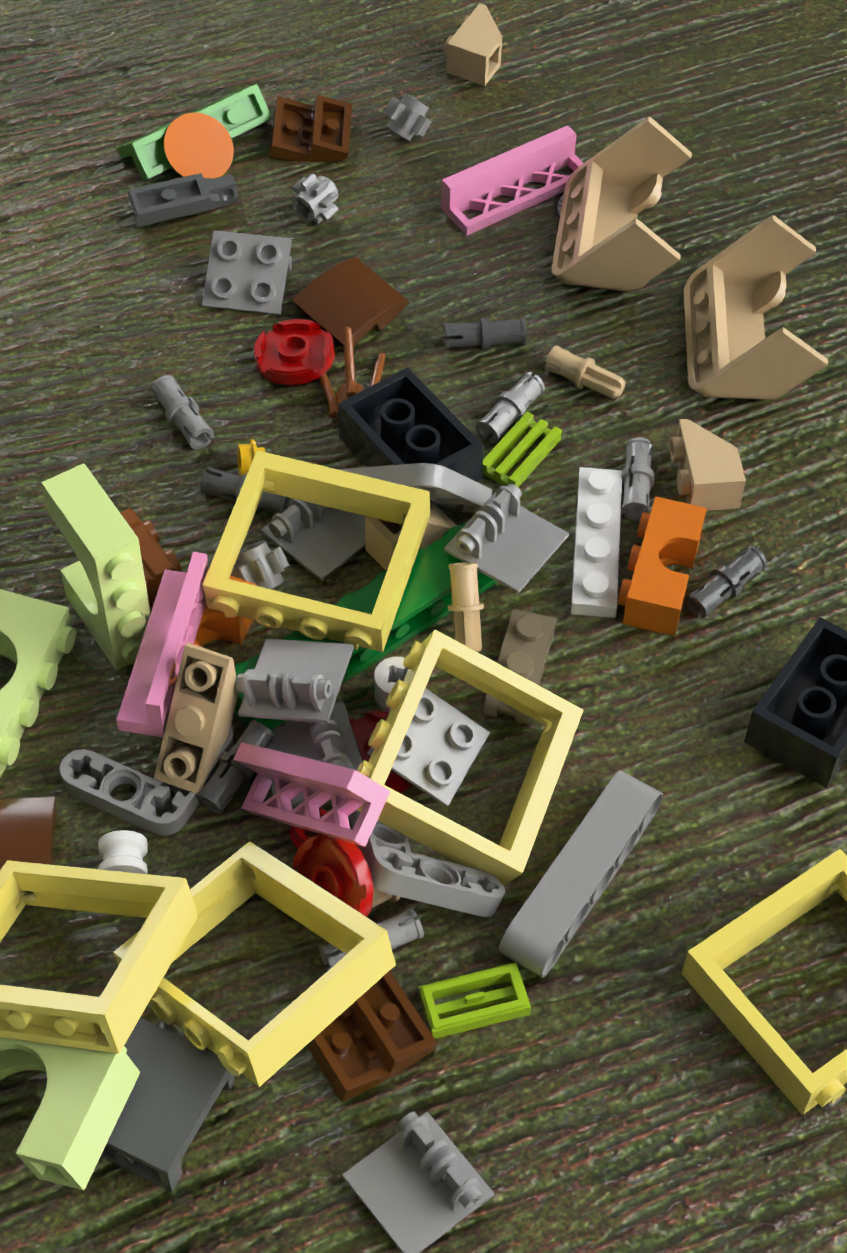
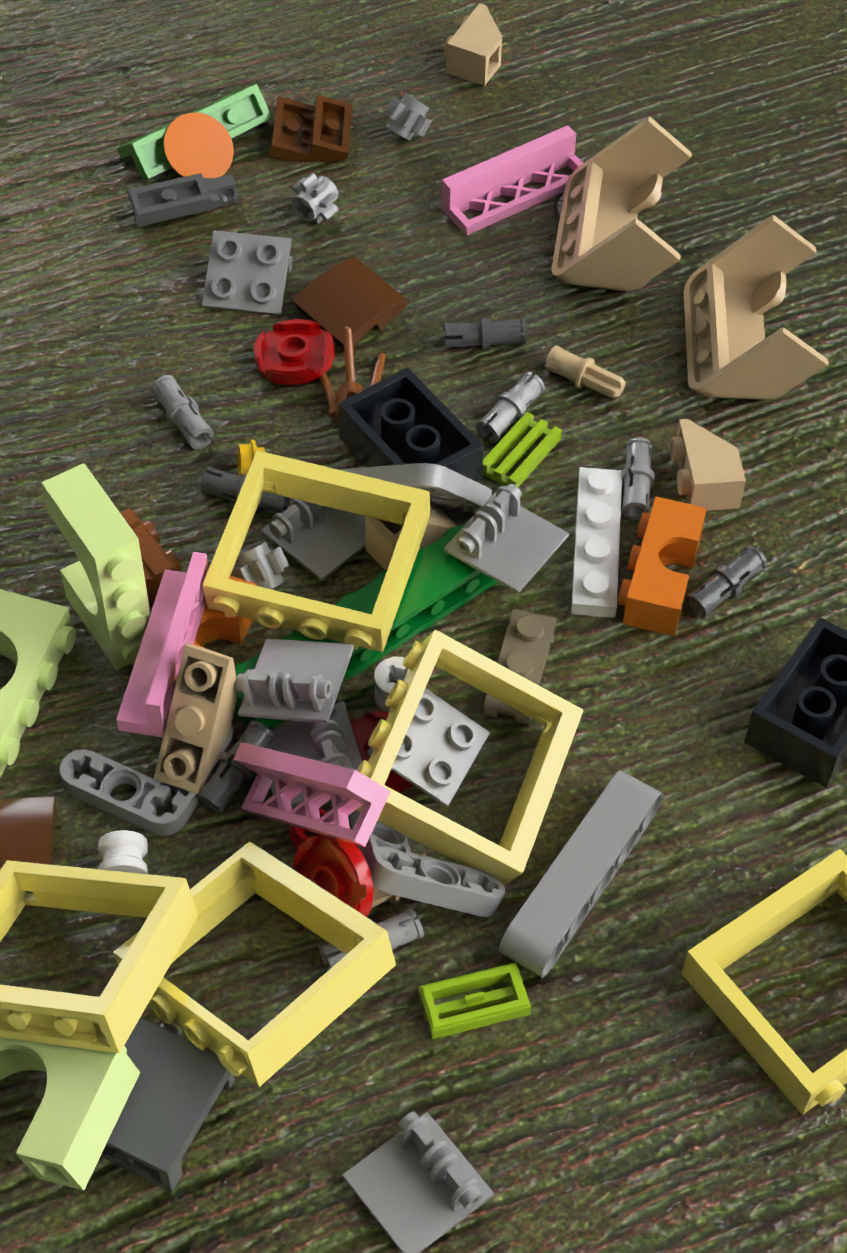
(372, 1040): reddish brown slope -> none
(466, 604): tan axle -> none

